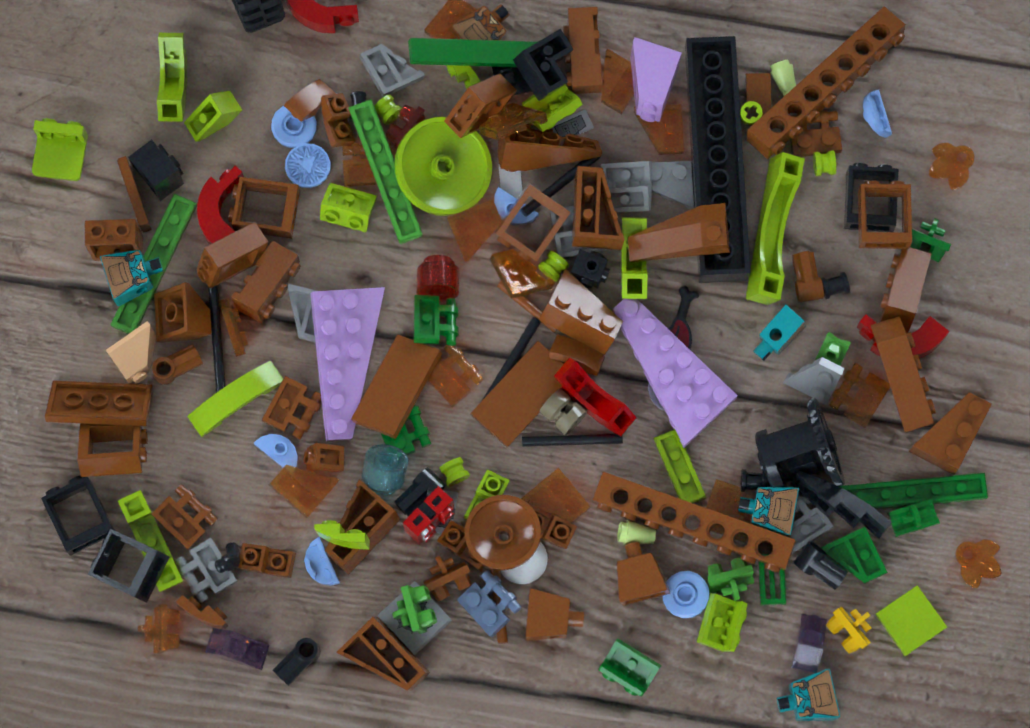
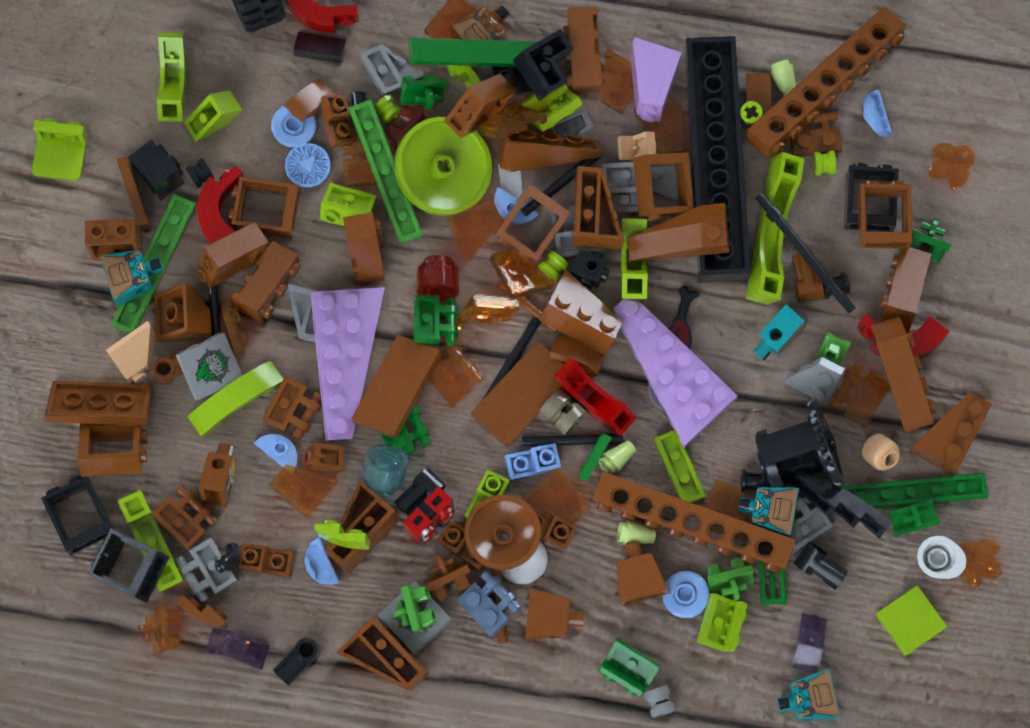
(199, 173): none -> black wheel
(209, 366): none -> light grey slope
(218, 476): none -> dark orange torso
(319, 47): none -> black slope
(364, 246): none -> dark orange wedge
(423, 91): none -> green hips
(454, 471): lime wheel -> none
(488, 310): none -> clear orange wing
(532, 462): none -> light blue slope
(594, 457): none -> green tile
(615, 458): none -> yellowish green cone
(636, 145): none -> light nougat bracket
(644, 184): none -> dark orange window
(657, 696): none -> light grey wheel
(774, 214): none -> black bar
(842, 620): yellow hips -> none
(857, 555): green wing -> none
(880, 452): none -> light nougat head
(941, 558): none -> white piece

